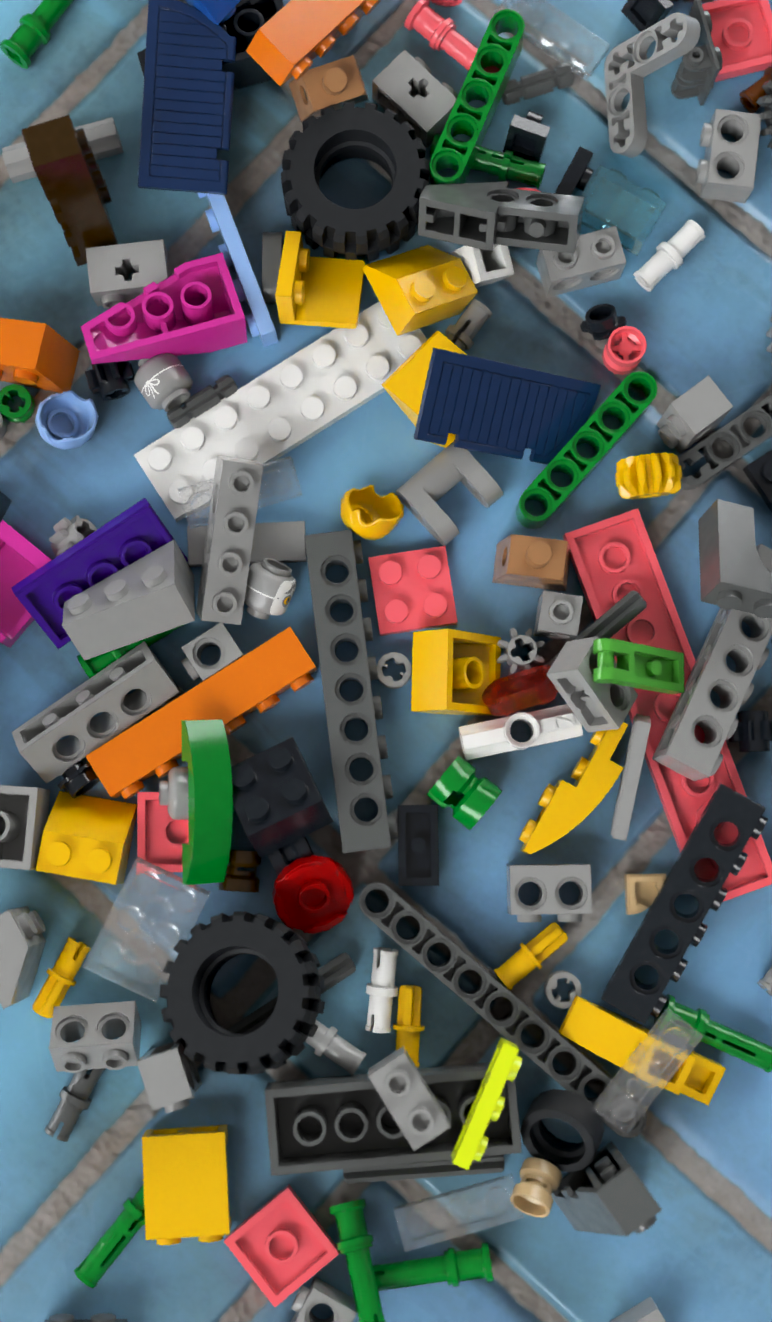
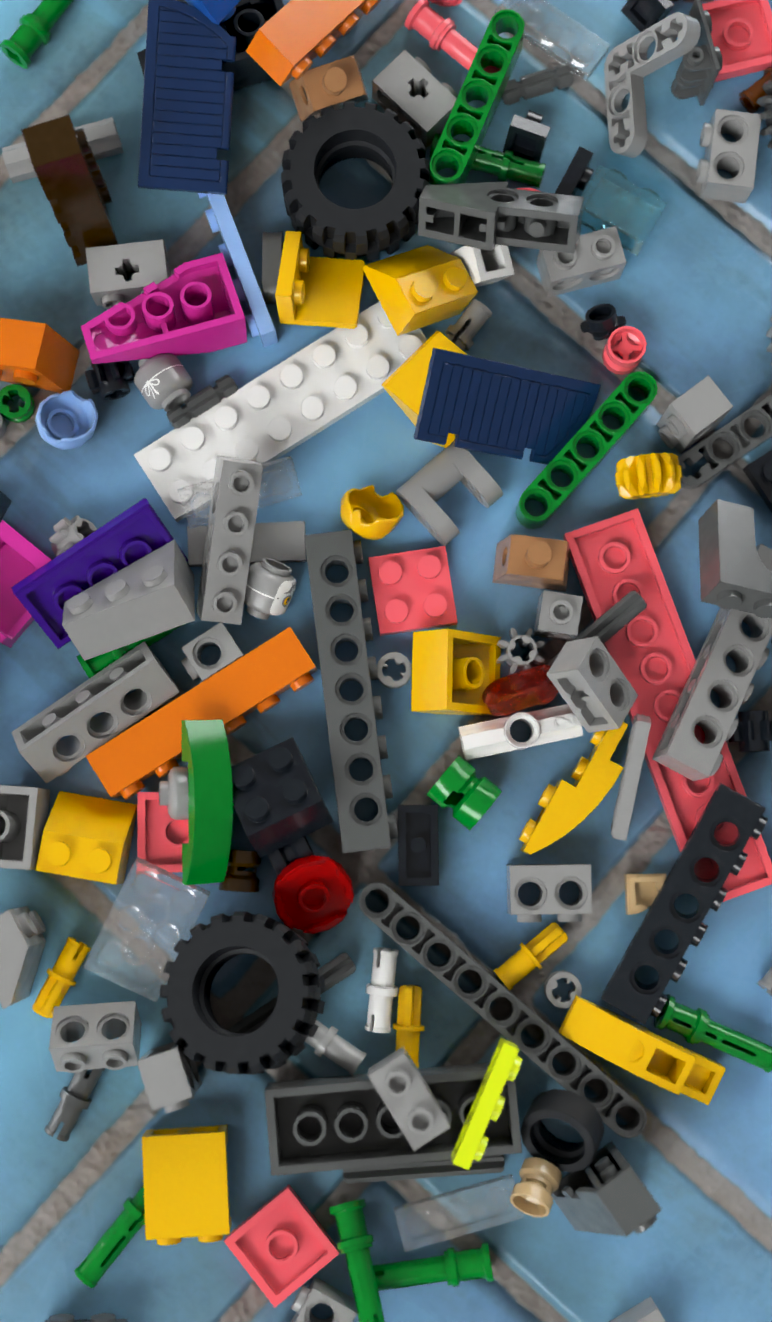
(78, 779): black plate -> none
(638, 666): bright green plate -> none
(647, 1071): clear plate -> none
(669, 255): white pin -> none

